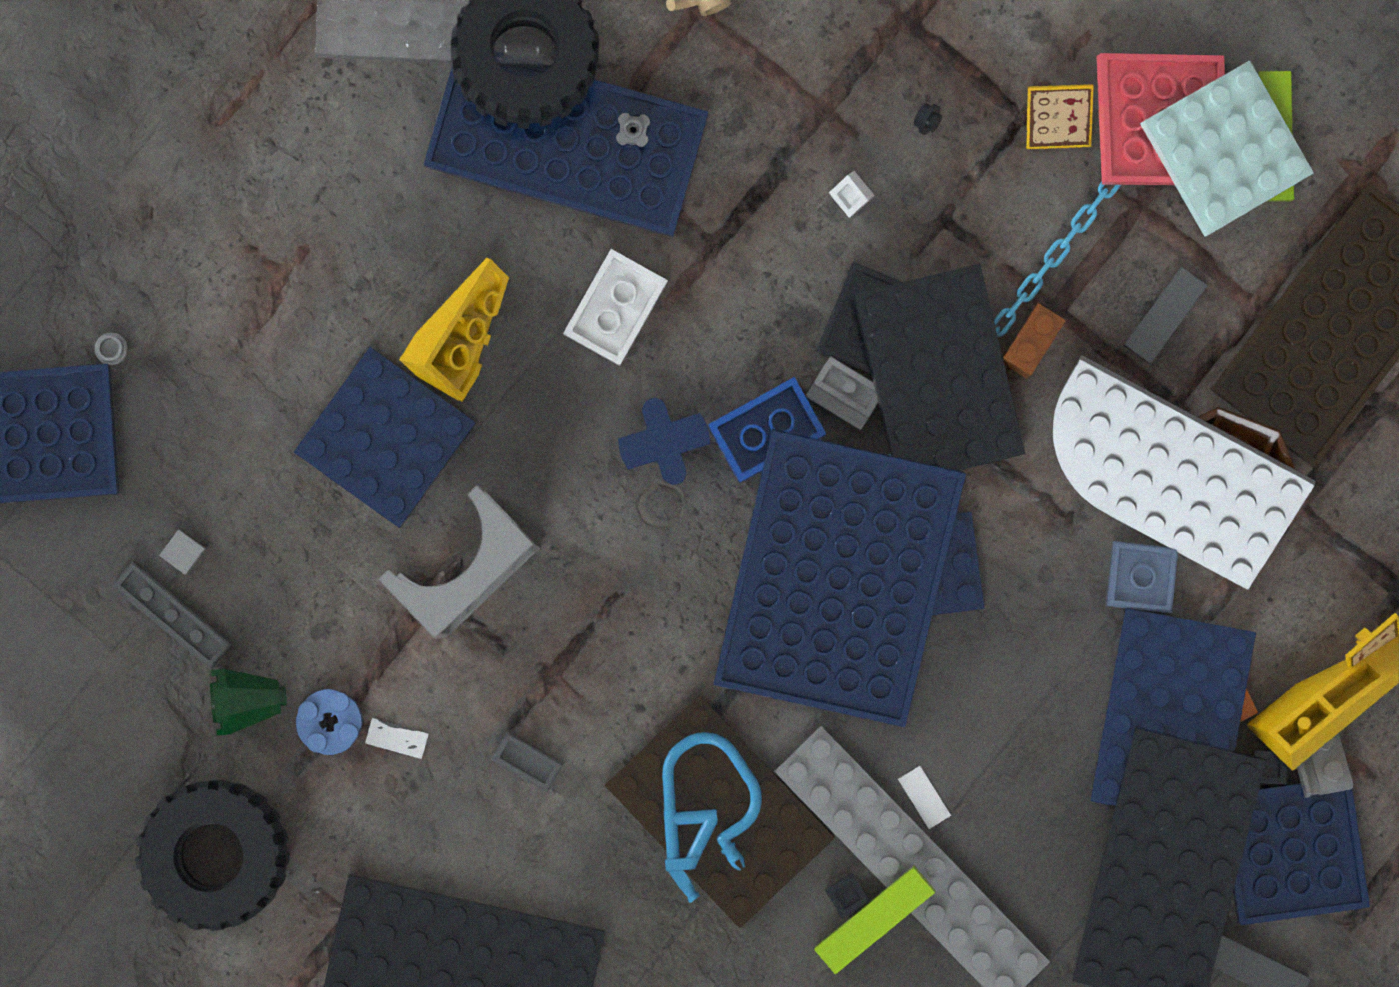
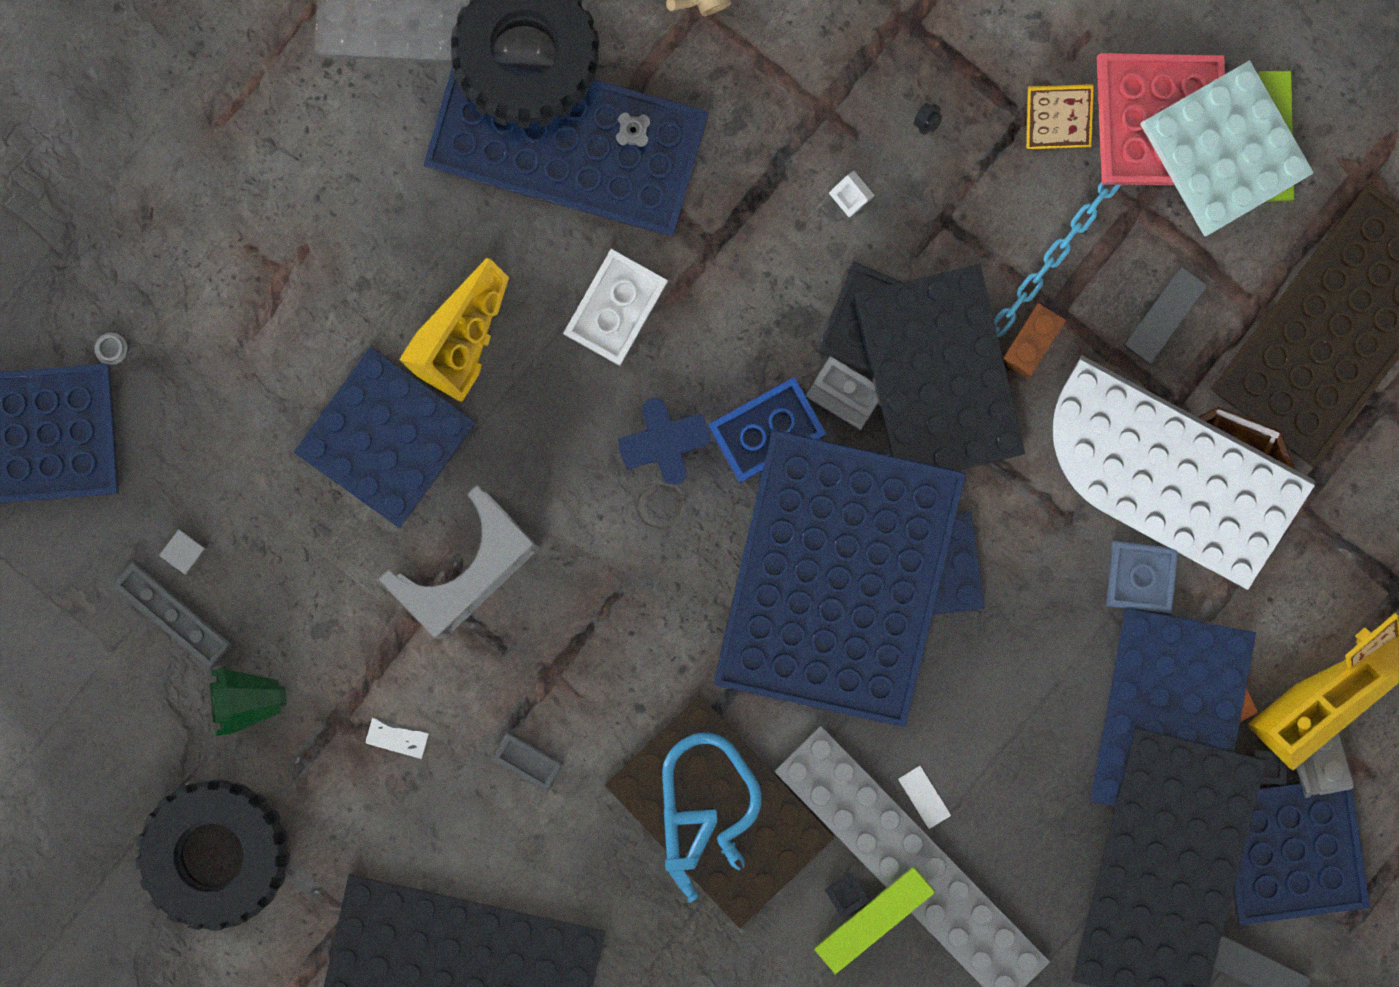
(345, 731): medium blue plate -> none

